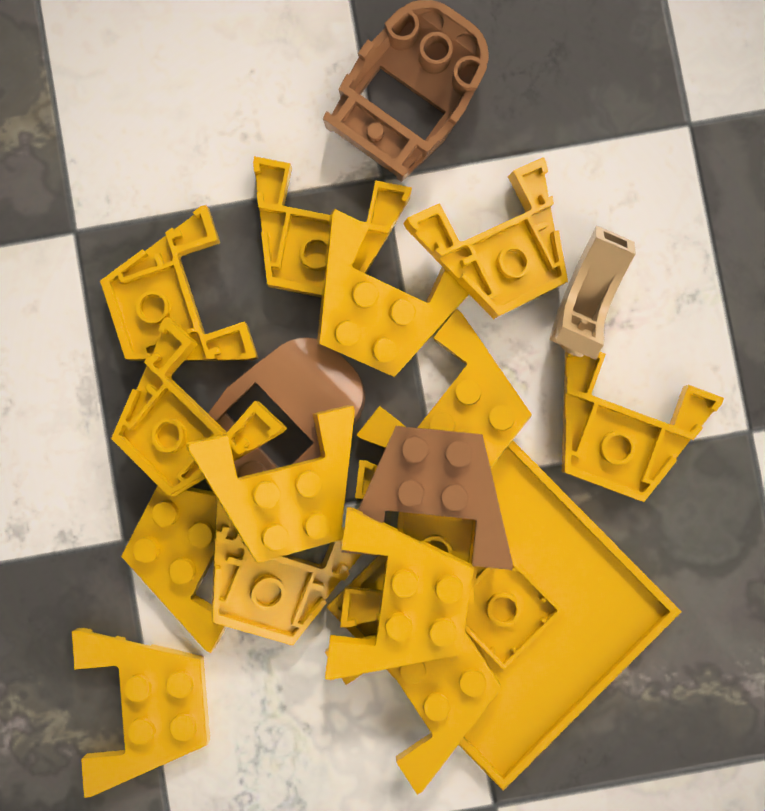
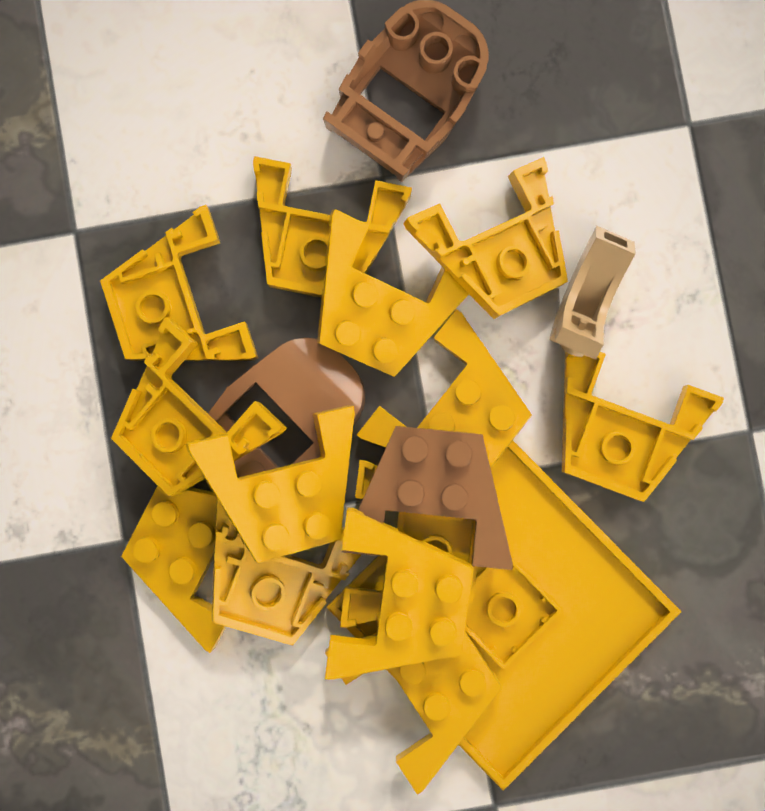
(160, 706): yellow wing -> none

